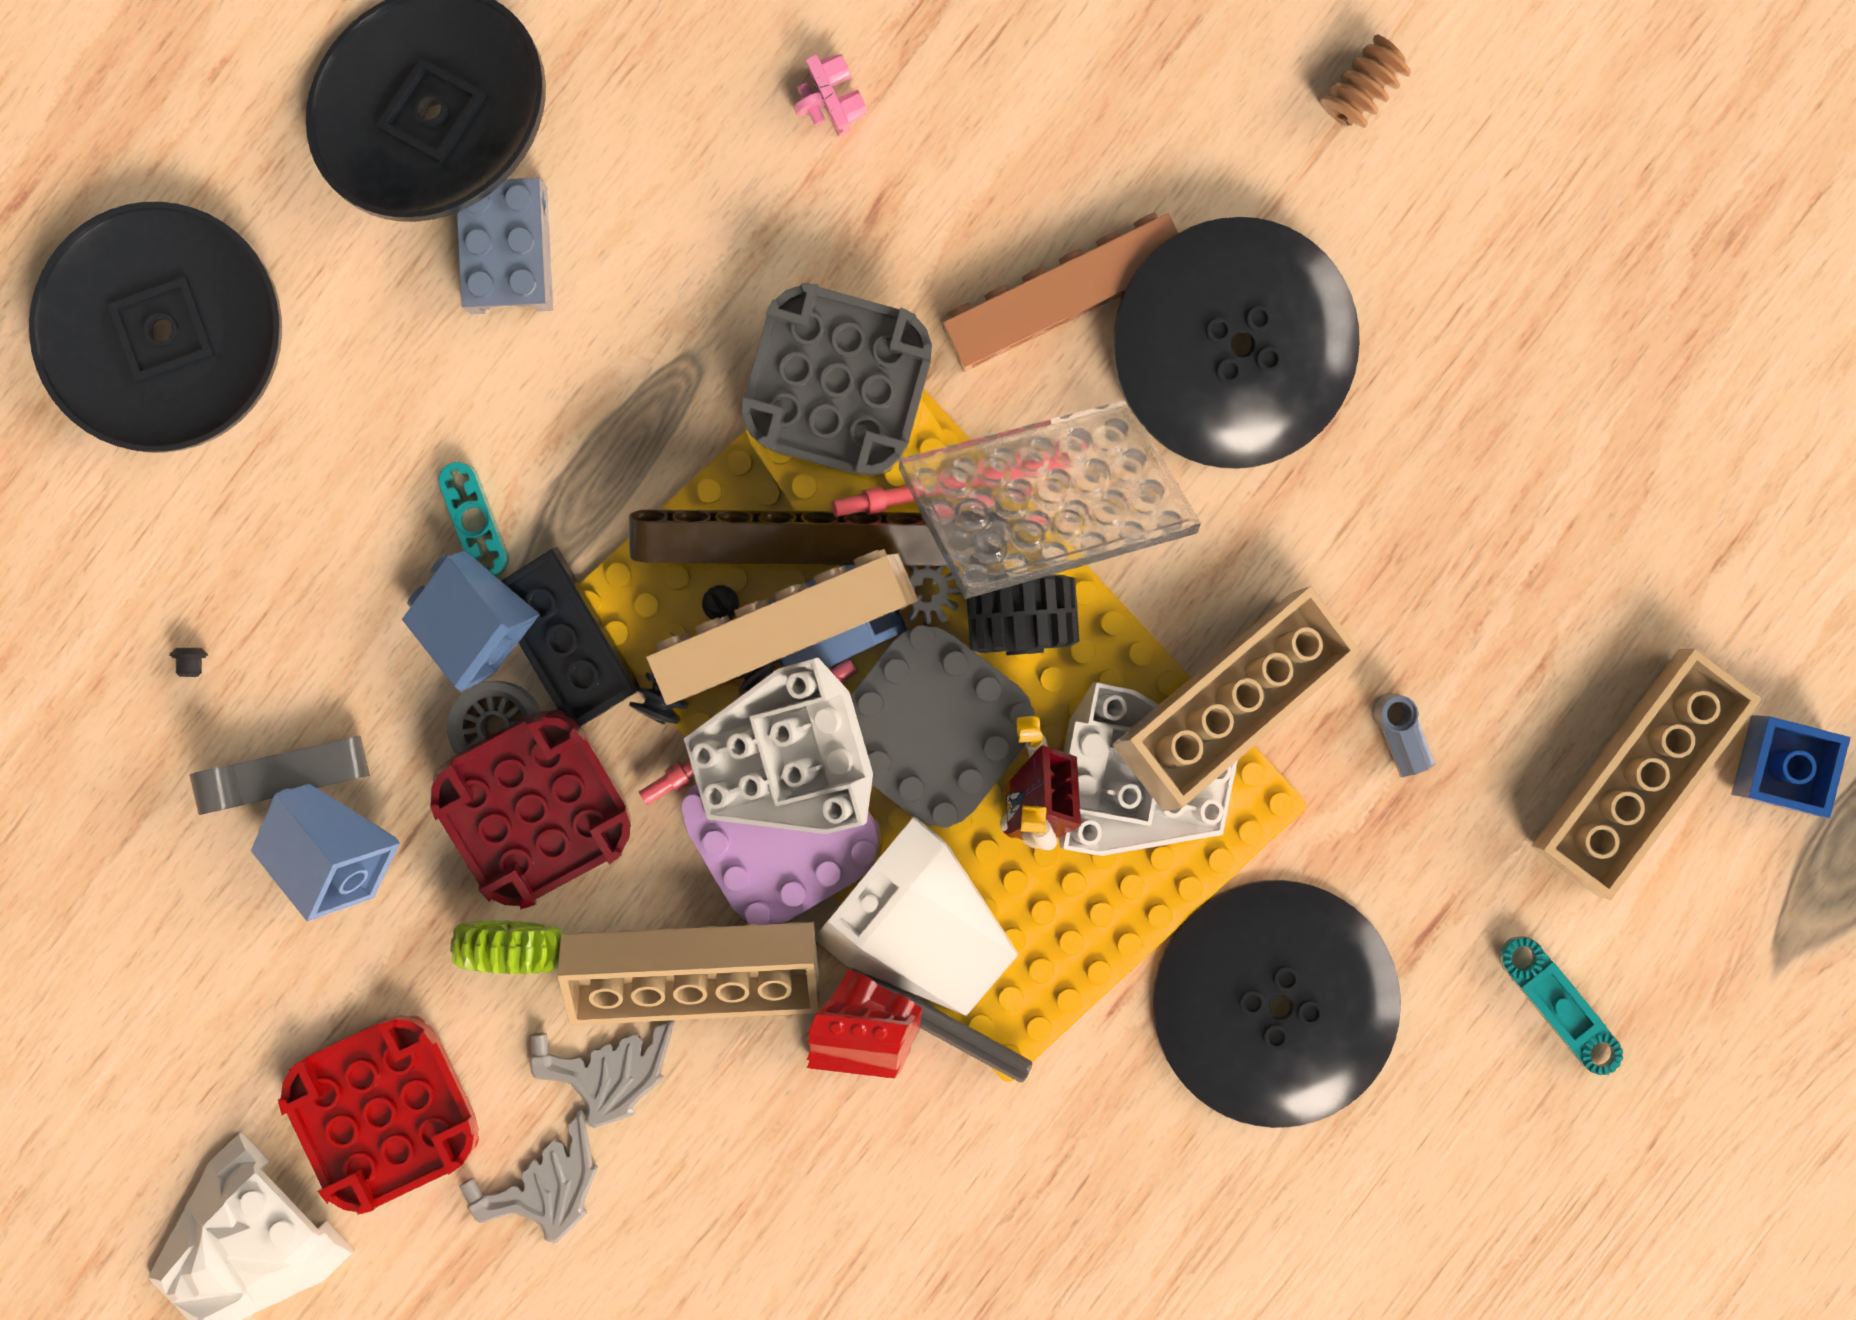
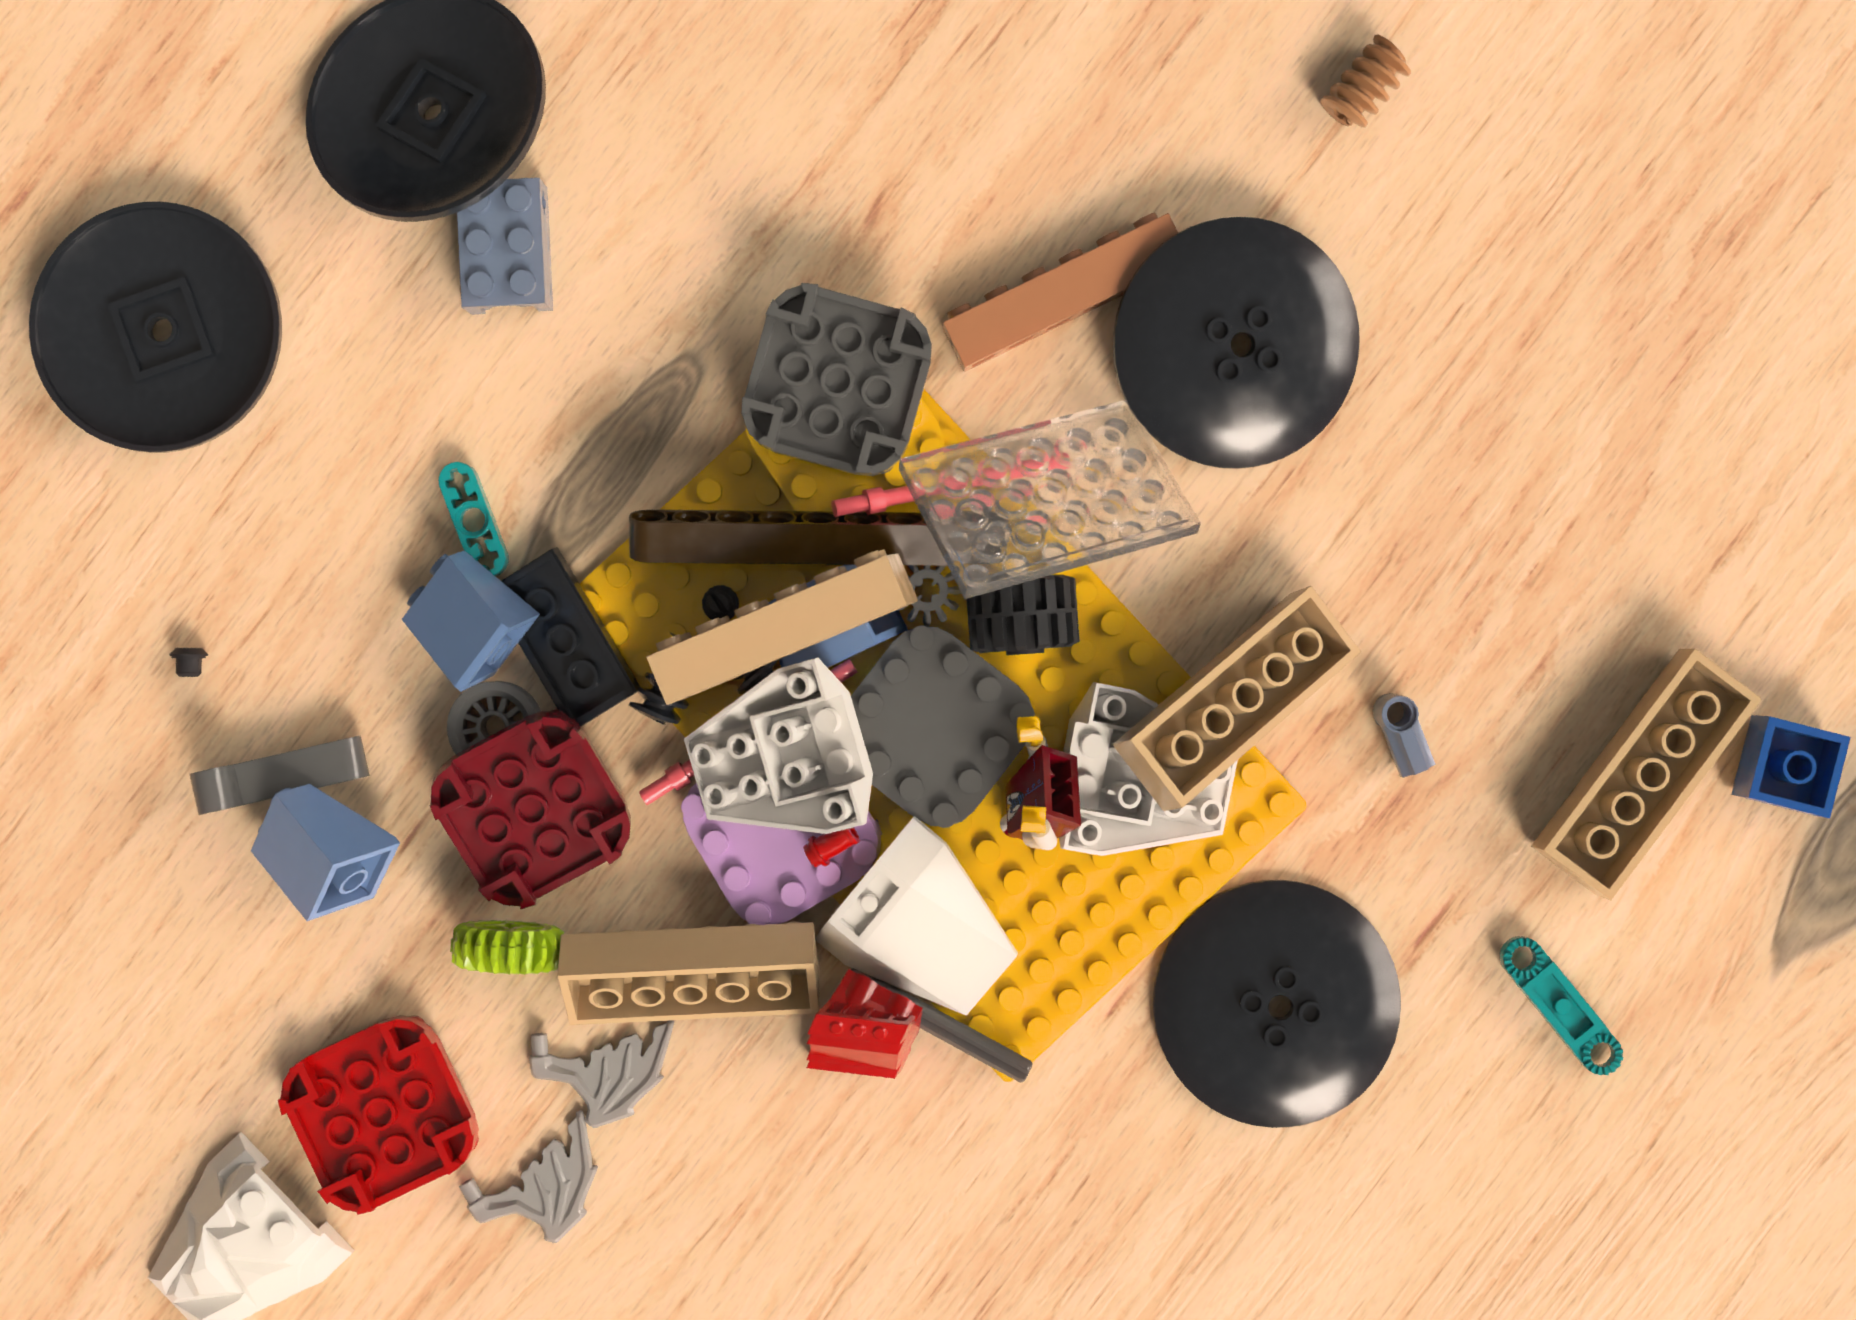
(825, 76): bright pink hips -> none
(826, 846): none -> red pin

